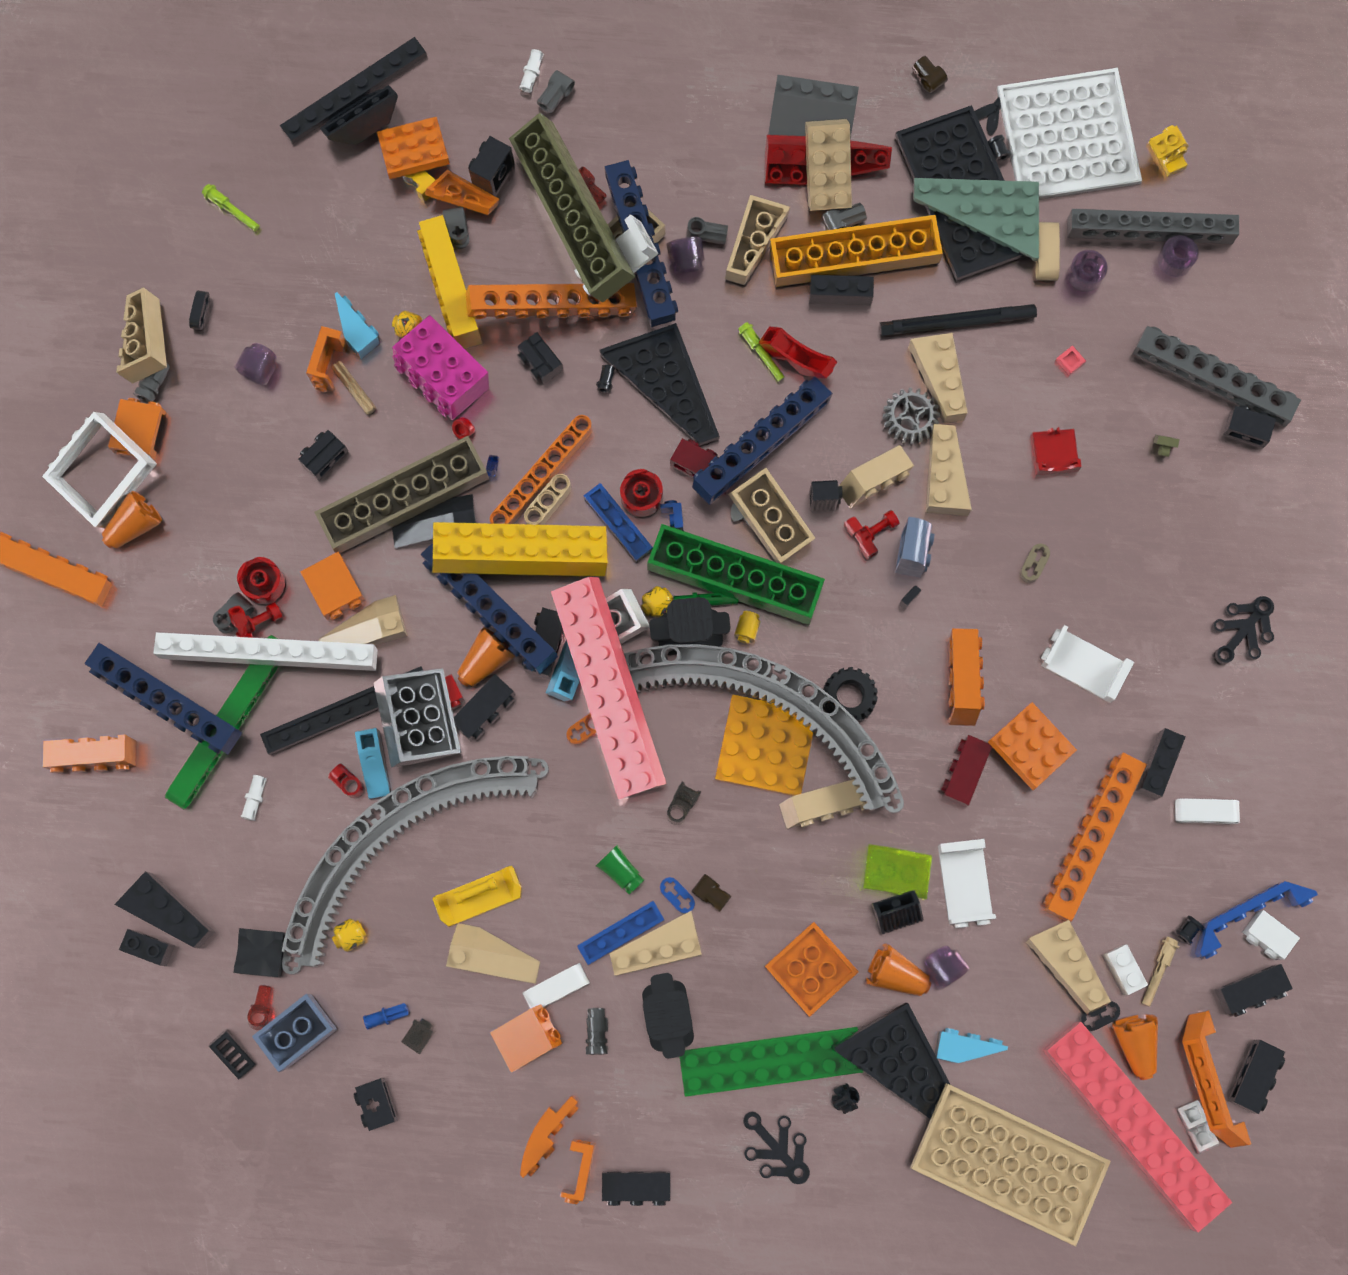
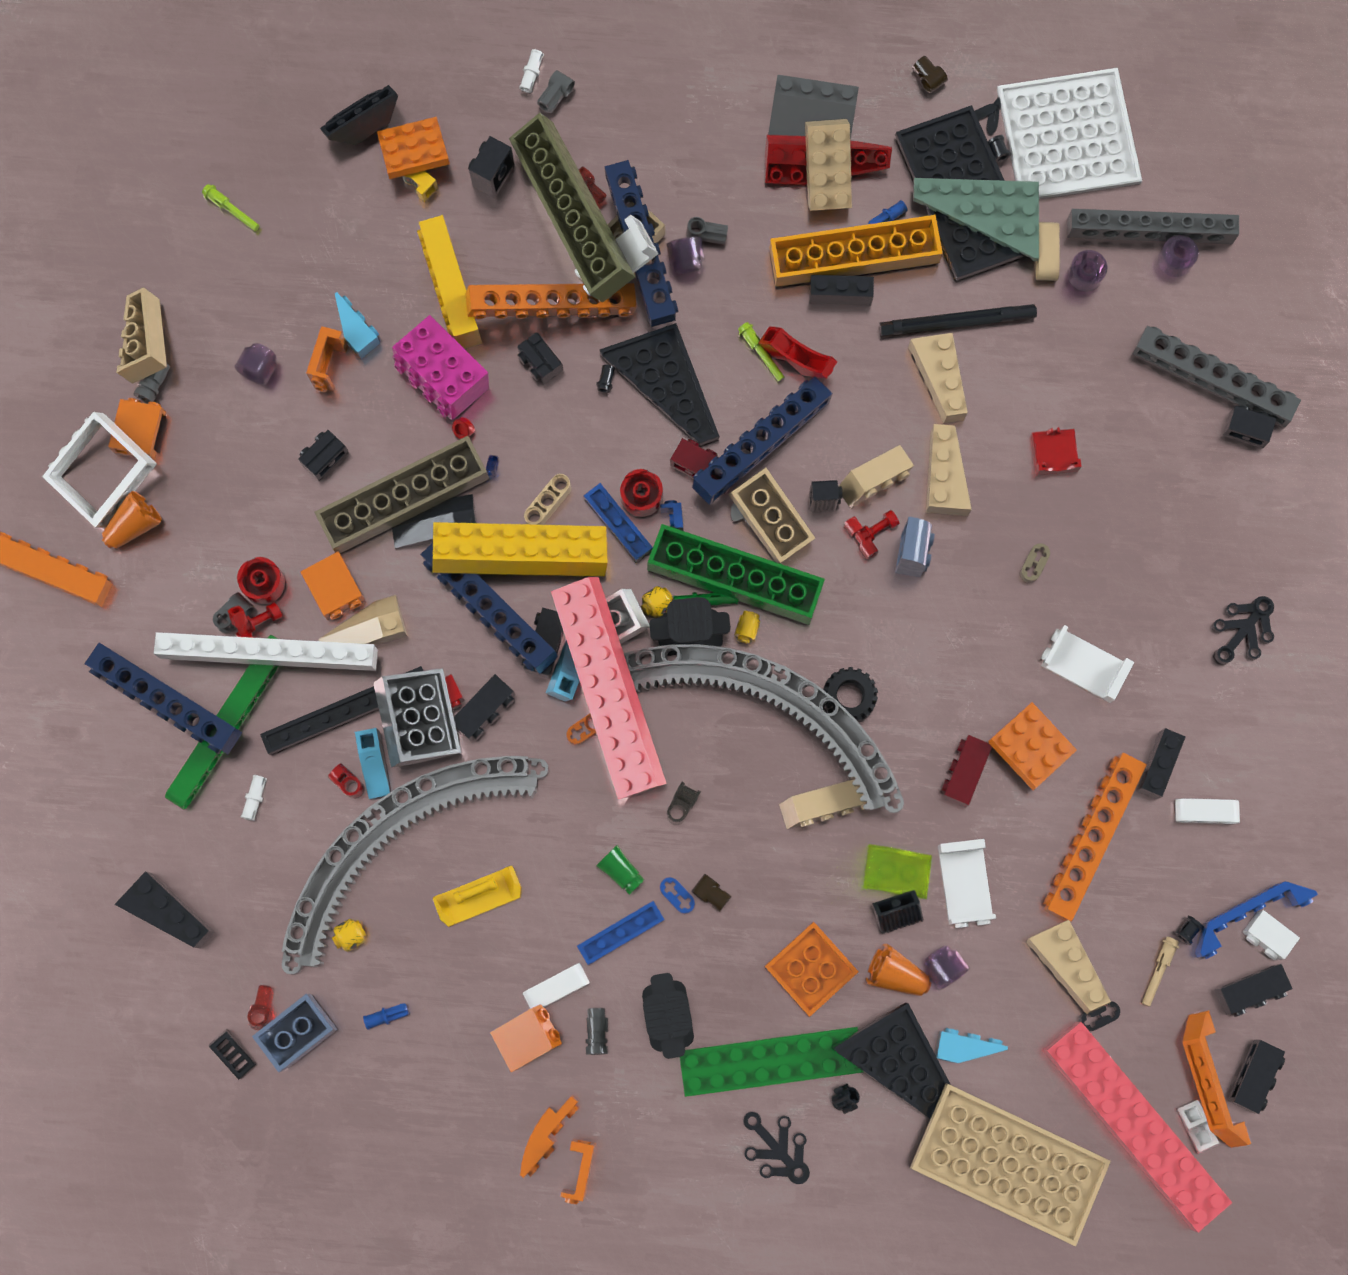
(90, 753): wedge -> none
(146, 947): black brick -> none
(199, 310): black beam -> none
(259, 953): black brick -> none
(353, 90): black plate -> none
(354, 388): tan axle -> none
(385, 1111): black brick -> none
(405, 323): yellow head -> none
(418, 1035): clear smoke bracket -> none
(456, 225): dark grey piece -> none
(462, 193): orange wing -> none
(483, 658): orange cone -> none
(484, 953): tan wedge -> none
(544, 464): orange beam -> none
(636, 1187): black brick -> none
(661, 946): tan wedge -> none
(759, 224): tan wedge -> none
(764, 747): light orange plate -> none
(845, 217): dark grey piece -> none
(890, 213): none -> blue axle
(910, 597): black tile -> none
(925, 409): light grey gear -> none
(965, 676): orange wedge -> none
(1070, 360): coral tile -> none
(1125, 970): white brick -> none
(1139, 1043): orange cone -> none
(1165, 444): olive tile -> none
(1167, 143): yellow tile -> none

